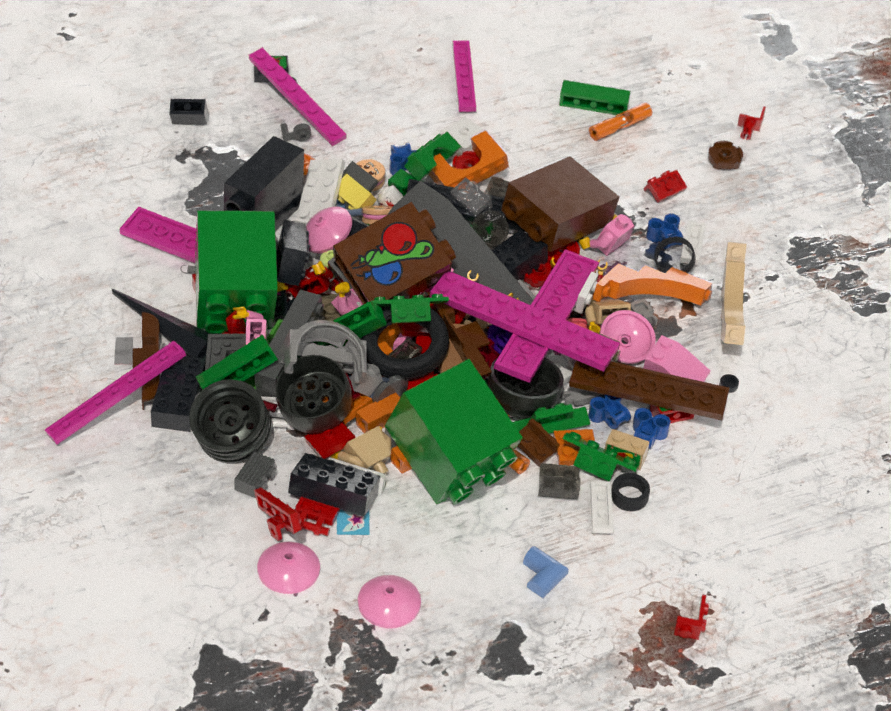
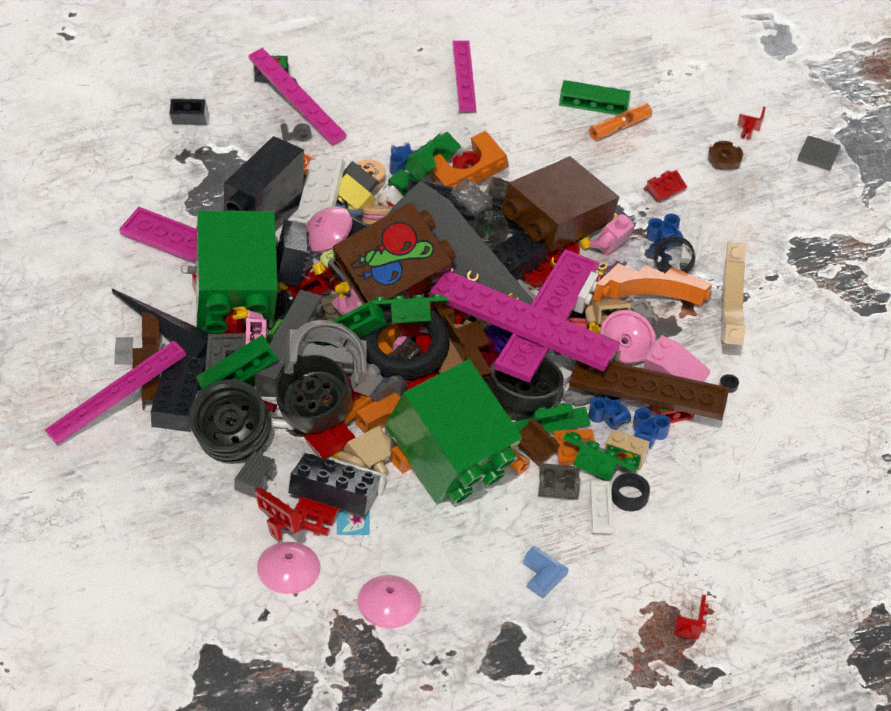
(819, 152): none -> dark grey tile

